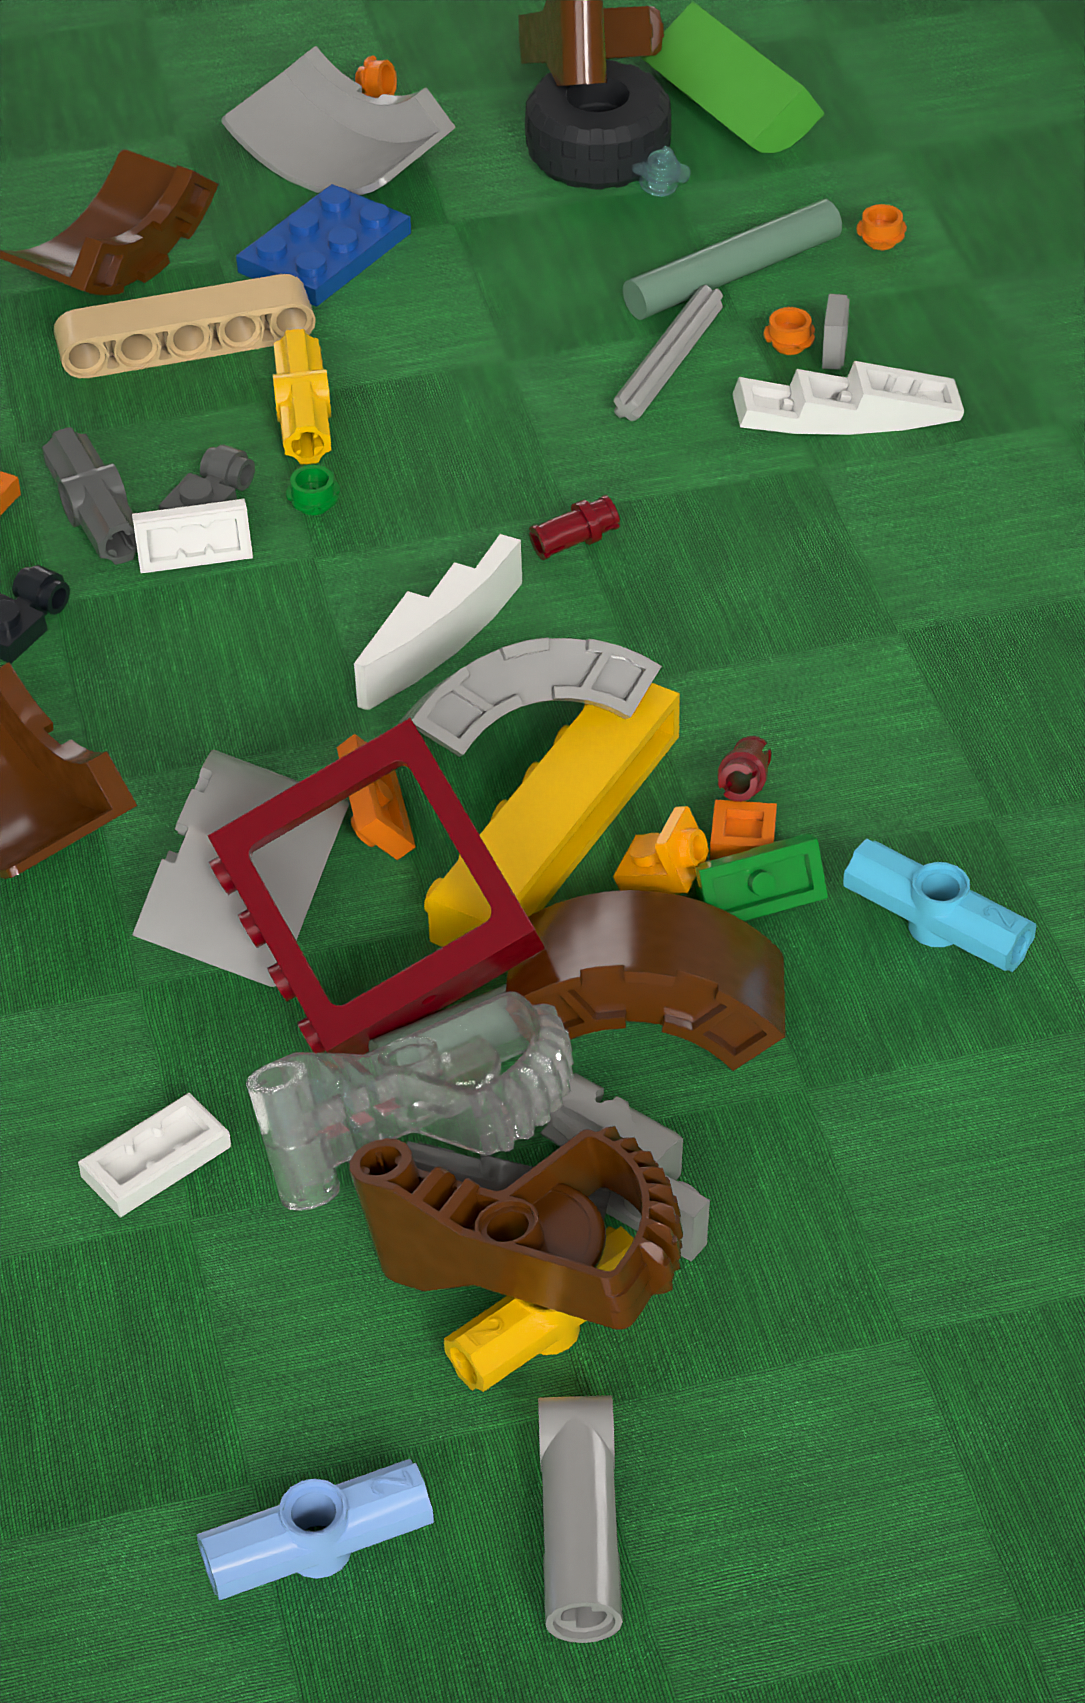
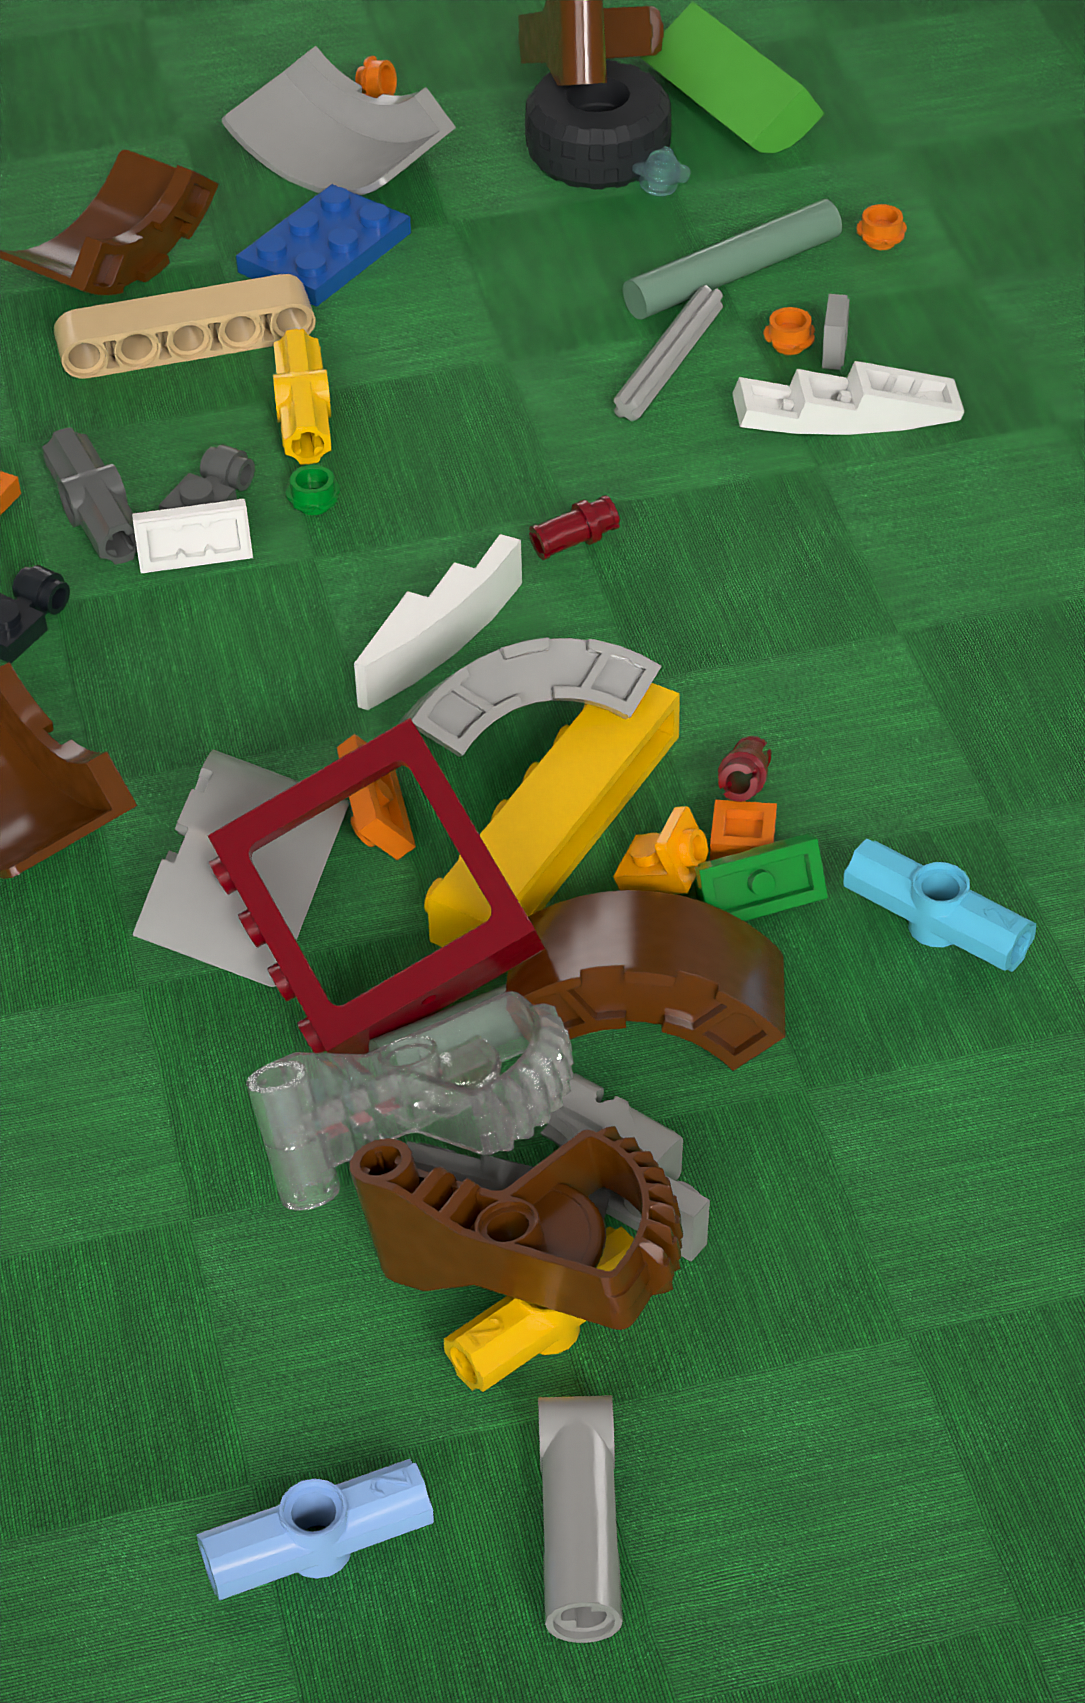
(154, 1154): white plate -> none

